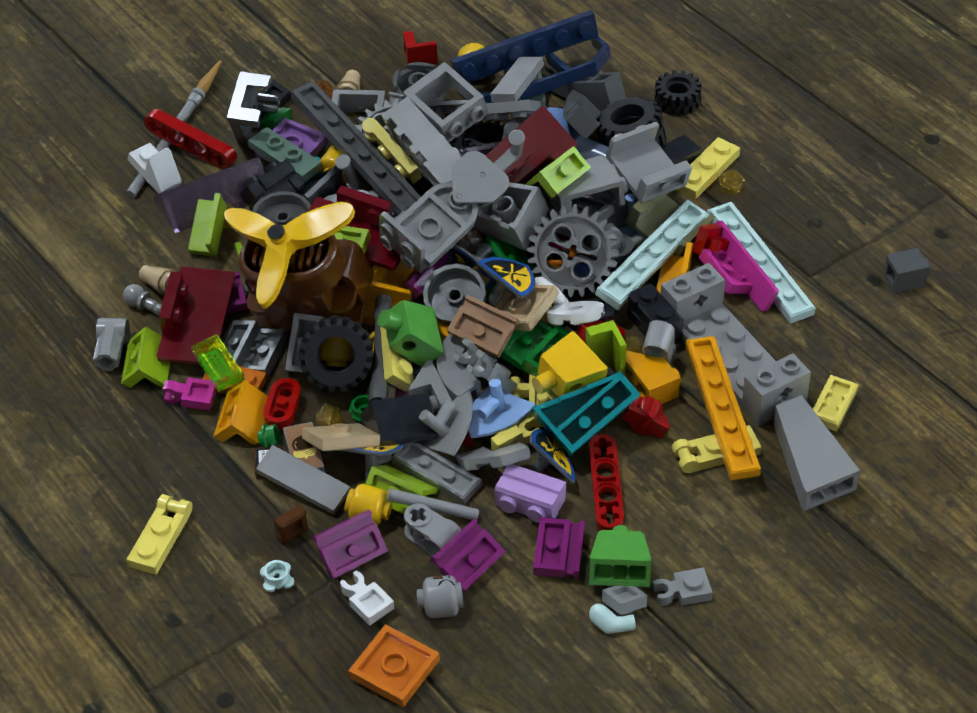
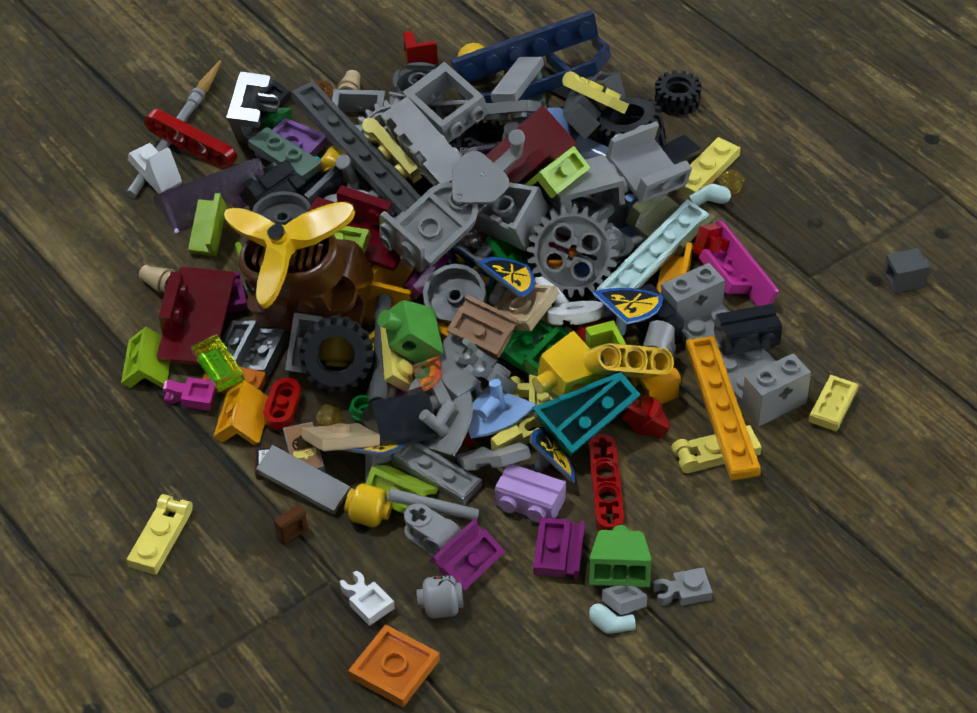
(110, 336): light grey piece -> none
(136, 296): light grey bar -> none
(269, 436): green plate -> none
(274, 569): light aqua plate -> none
(350, 544): magenta plate -> none
(428, 372): none -> clear orange tile
(594, 91): none -> light yellow plate
(630, 304): none -> shield
(640, 358): none -> yellow beam
(712, 193): none -> light aqua arm
(748, 329): none -> black brick
(790, 299): light aqua tile -> none
(812, 454): light grey slope -> none

